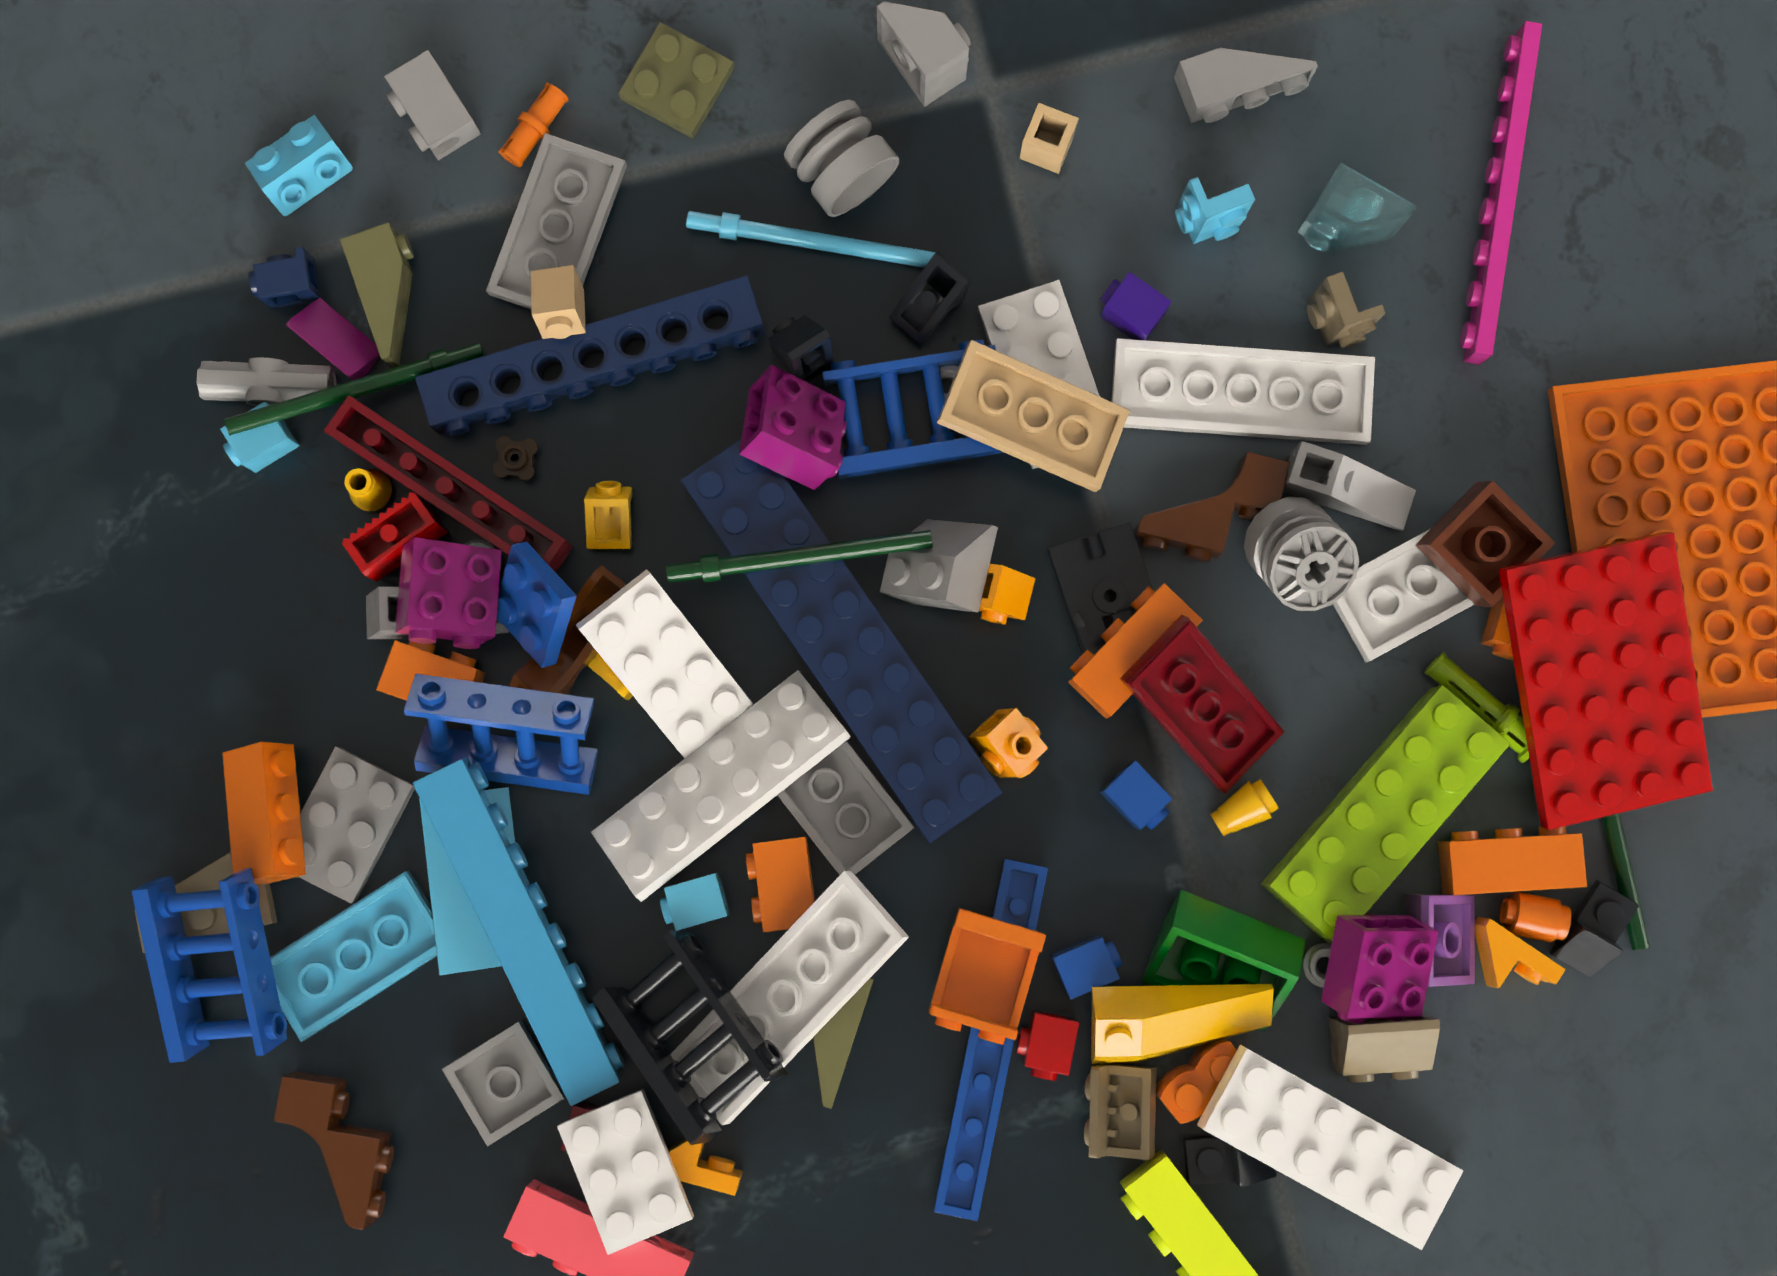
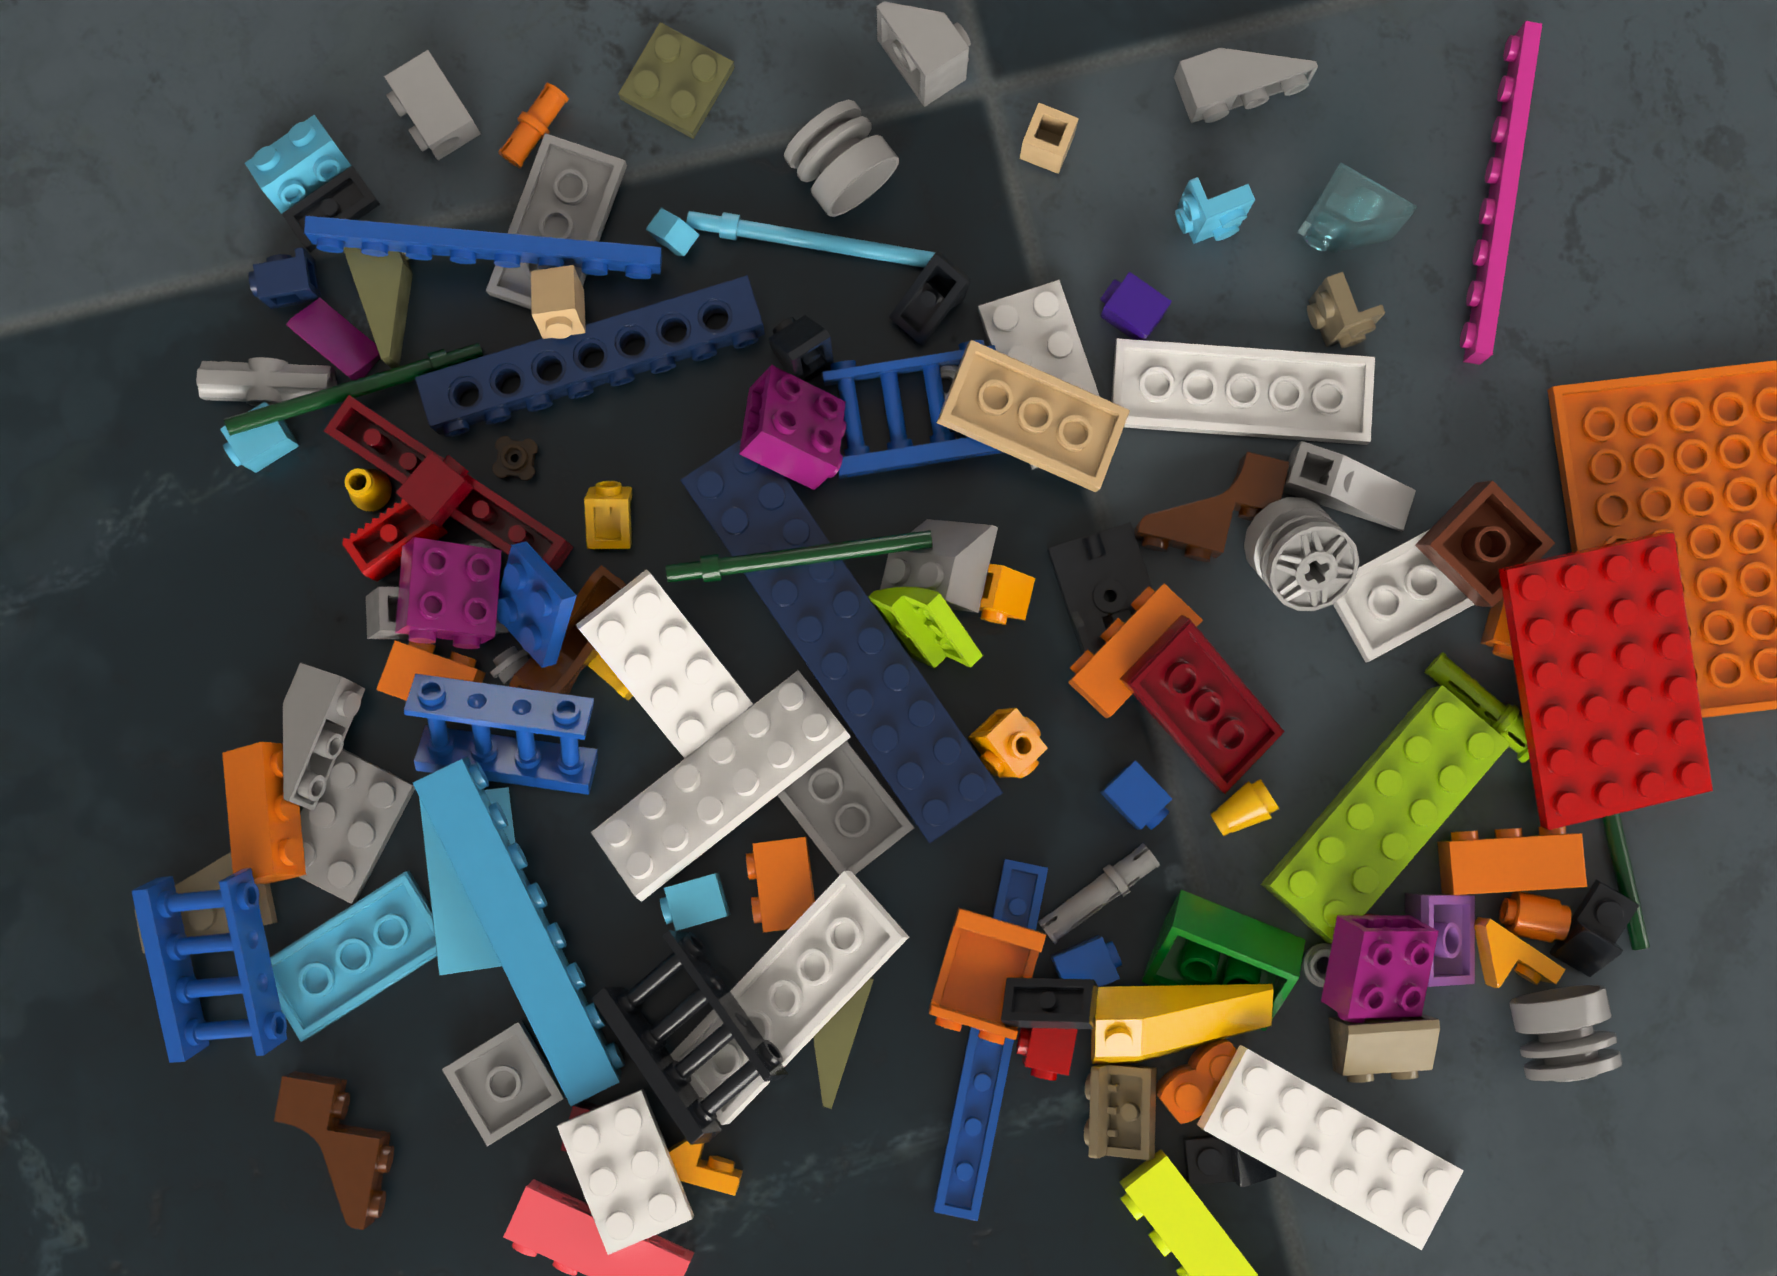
(314, 730): none -> light grey slope
(340, 198): none -> black plate
(436, 488): none -> dark red brick
(468, 245): none -> blue plate
(509, 663): none -> light grey plate
(672, 232): none -> medium azure piece
(925, 625): none -> lime slope
(1049, 1003): none -> black plate
(1097, 894): none -> light grey pin
(1566, 1037): none -> light grey wheel

